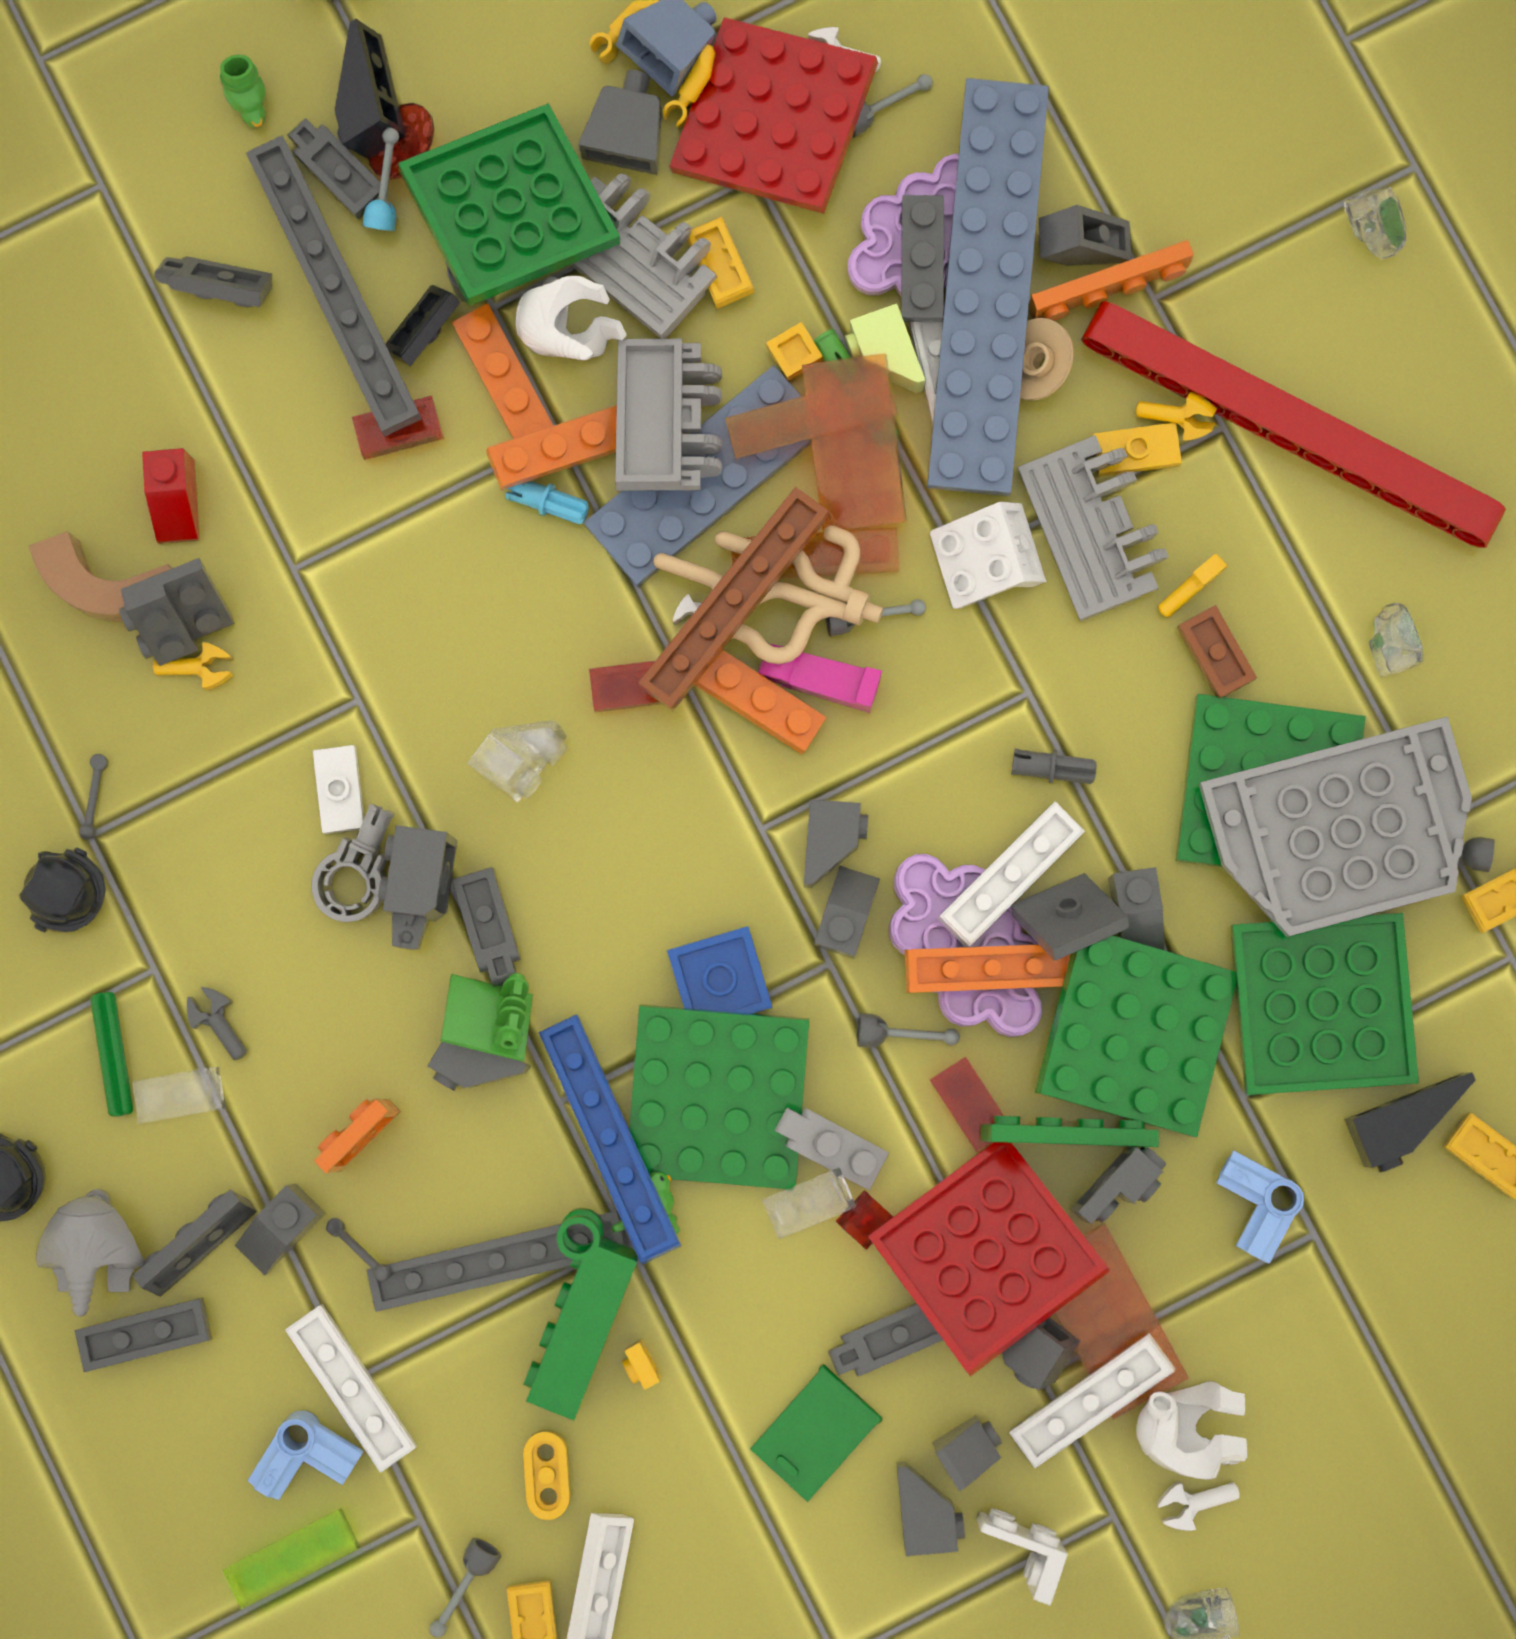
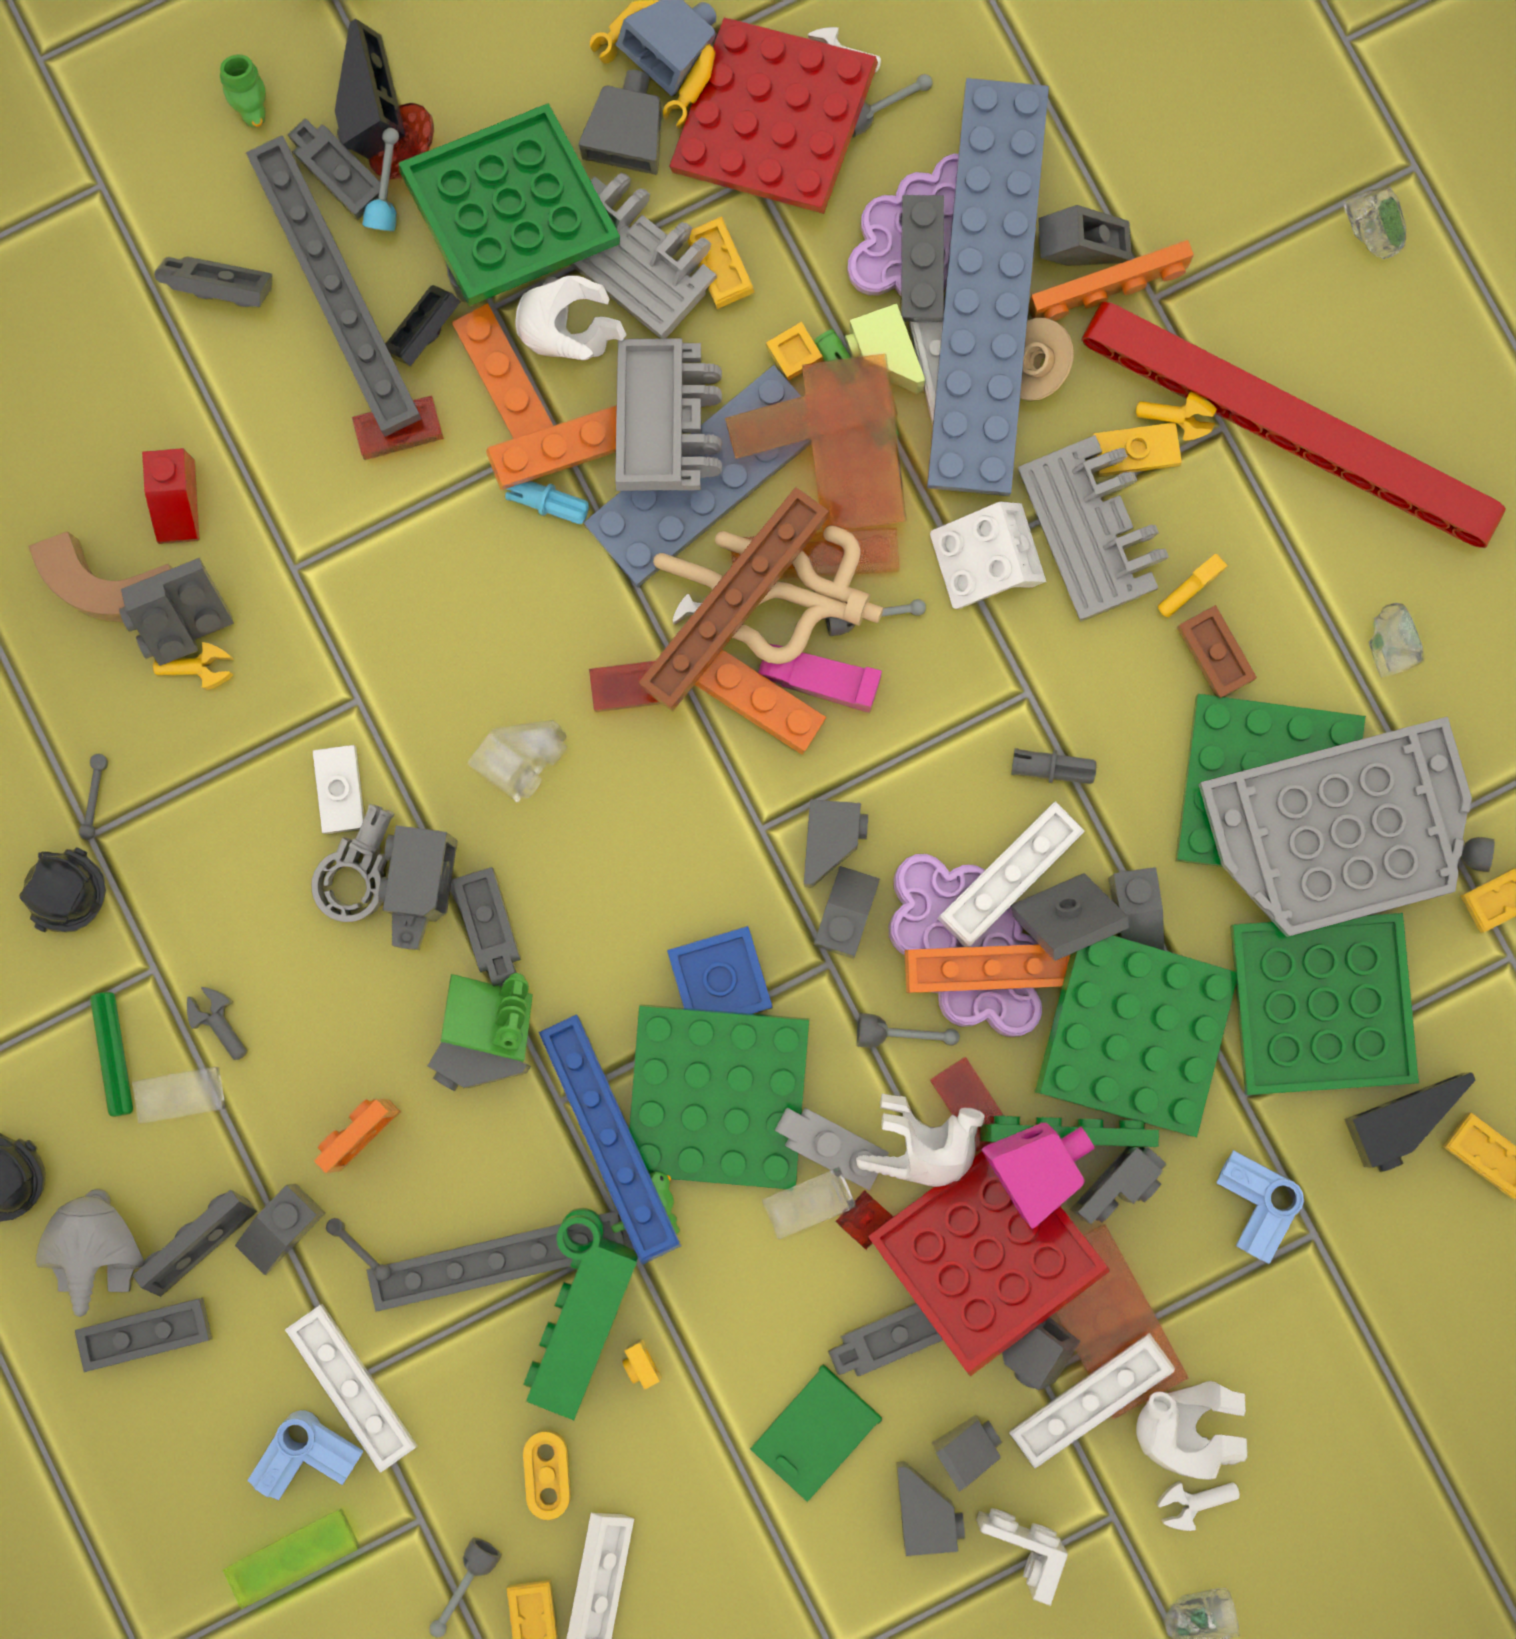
(932, 1154): none -> white piece
(1039, 1168): none -> dark pink torso

